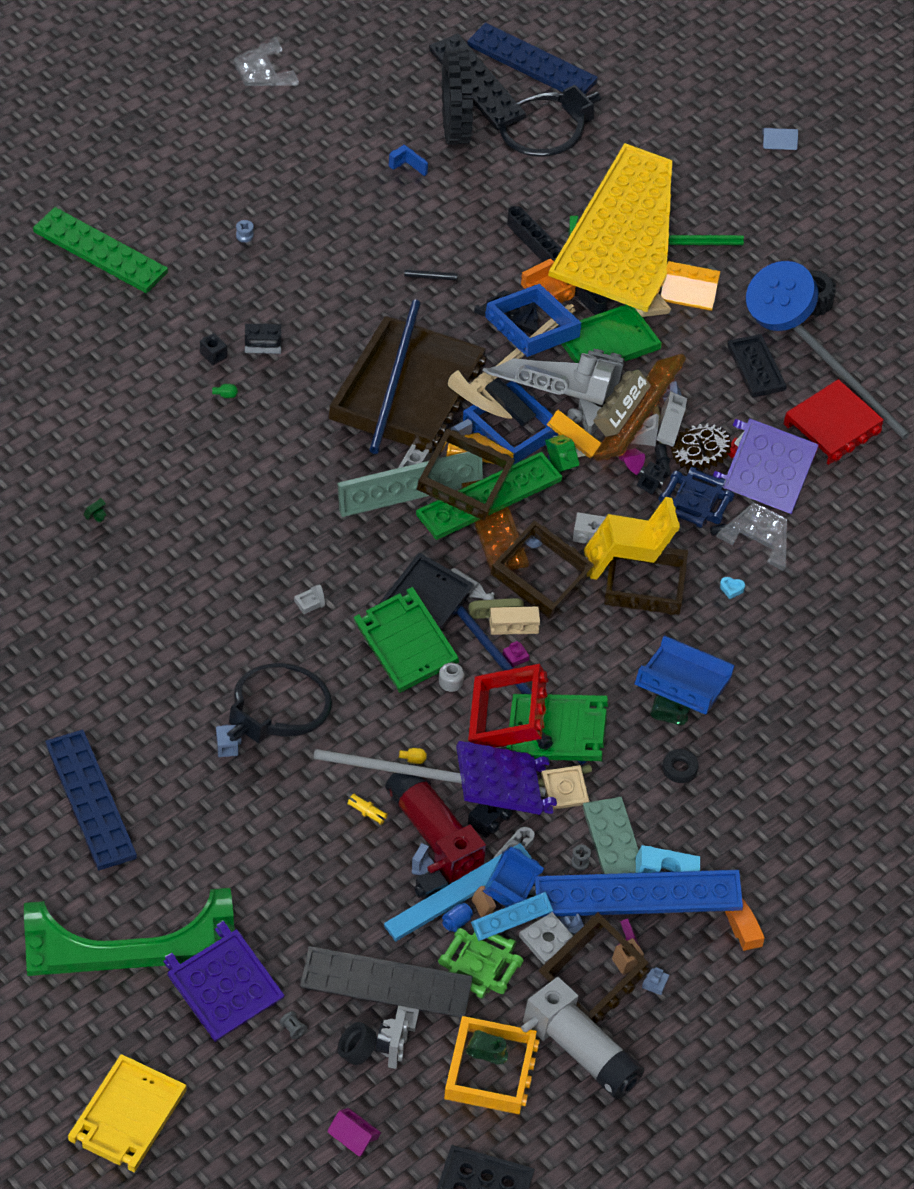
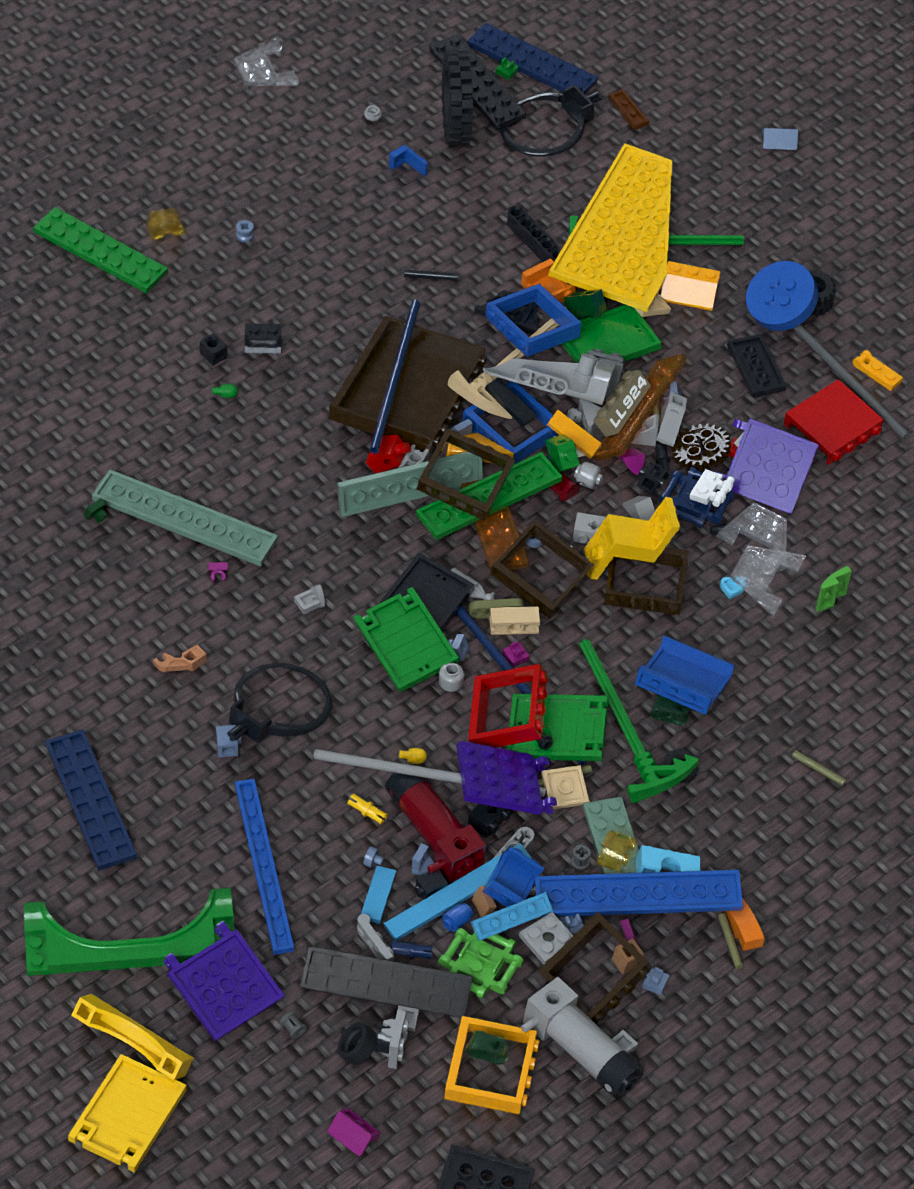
(161, 1053): none -> yellow arch
(164, 222): none -> clear yellow cylinder
(182, 663): none -> nougat piece
(185, 517): none -> sand green plate
(218, 568): none -> magenta tile
(264, 867): none -> blue plate
(372, 113): none -> light grey plate
(372, 857): none -> sand blue tile
(373, 939): none -> light grey plate
(378, 893): none -> dark azure tile
(389, 455): none -> red torso
(411, 950): none -> dark blue axle
(460, 646): none -> sand blue tile
(507, 69): none -> green tile
(565, 489): none -> dark red tile
(586, 303): none -> dark green brick
(588, 475): none -> light grey head
(615, 850): none -> clear yellow cylinder
(625, 1041): none -> light grey plate
(628, 109): none -> reddish brown tile
(640, 507): none -> light grey slope
(643, 760): none -> green piece
(708, 484): none -> white plate
(730, 941): none -> olive bar
(757, 570): none -> clear wing
(819, 768): none -> olive bar
(833, 587): none -> bright green slope
(877, 370): none -> light orange plate

